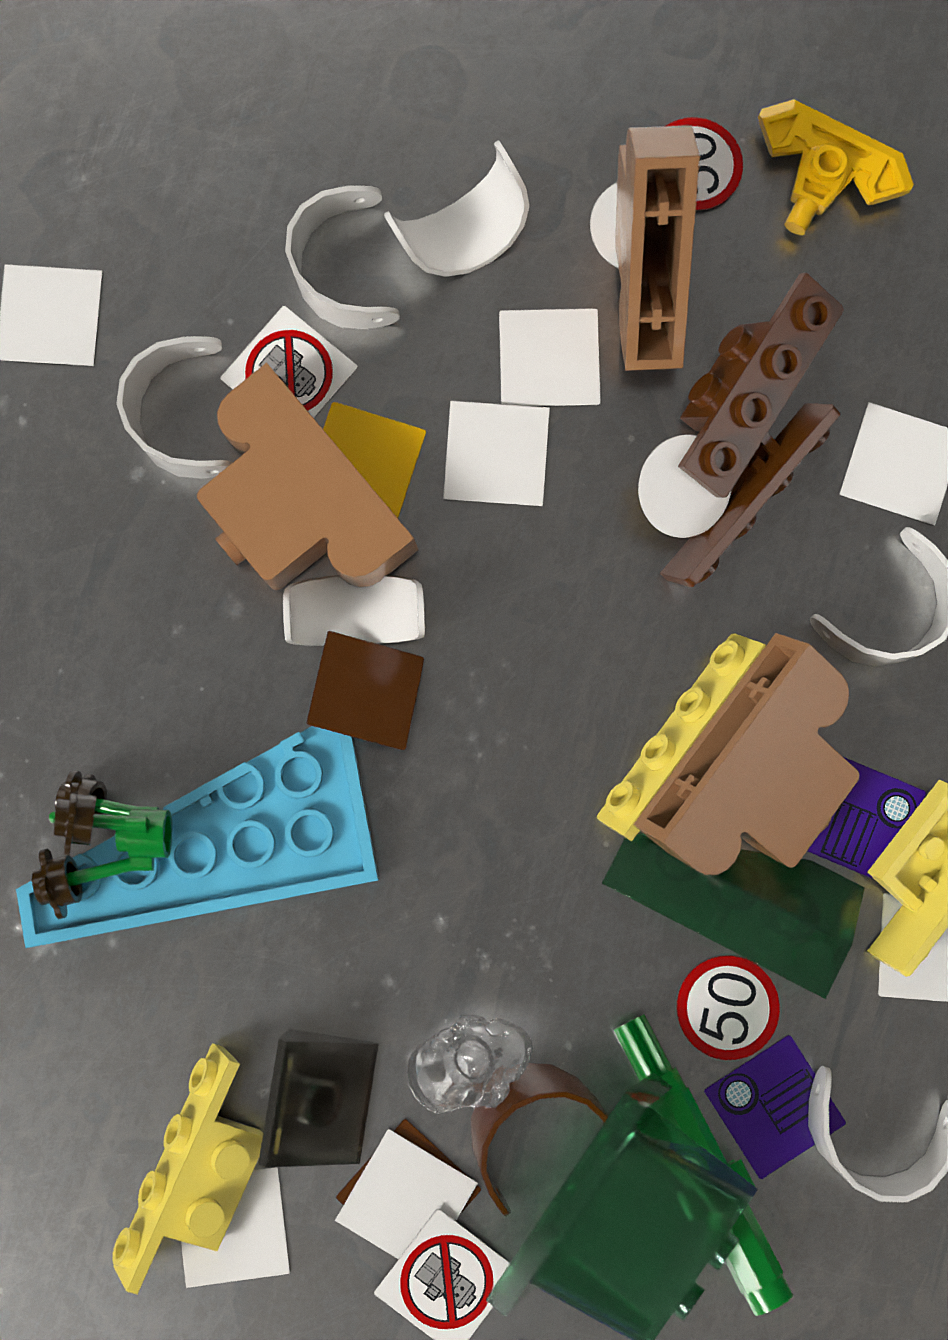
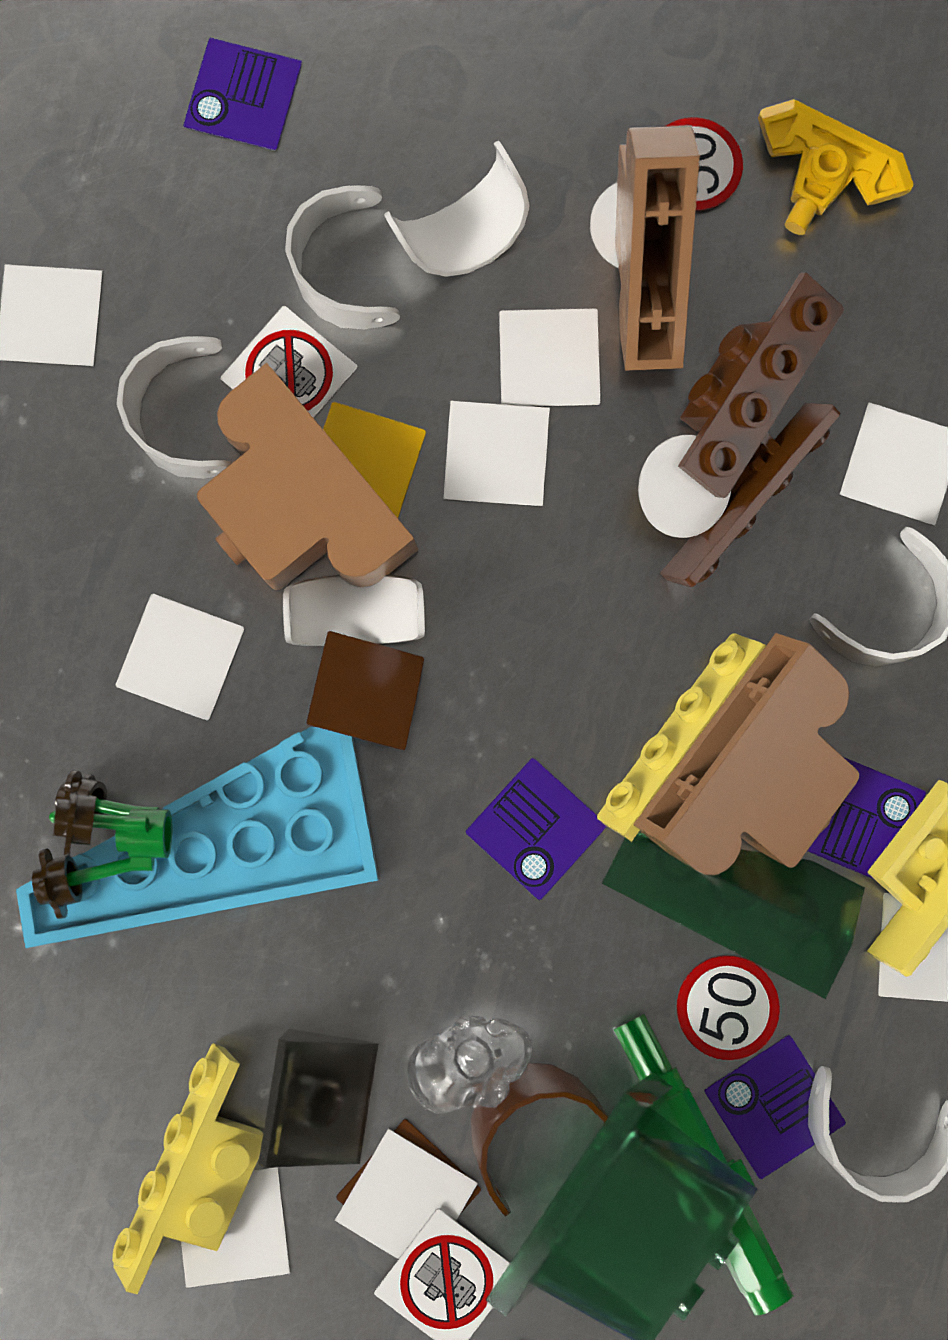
(180, 657): none -> white sticker
(242, 94): none -> dark purple sticker
(536, 829): none -> dark purple sticker

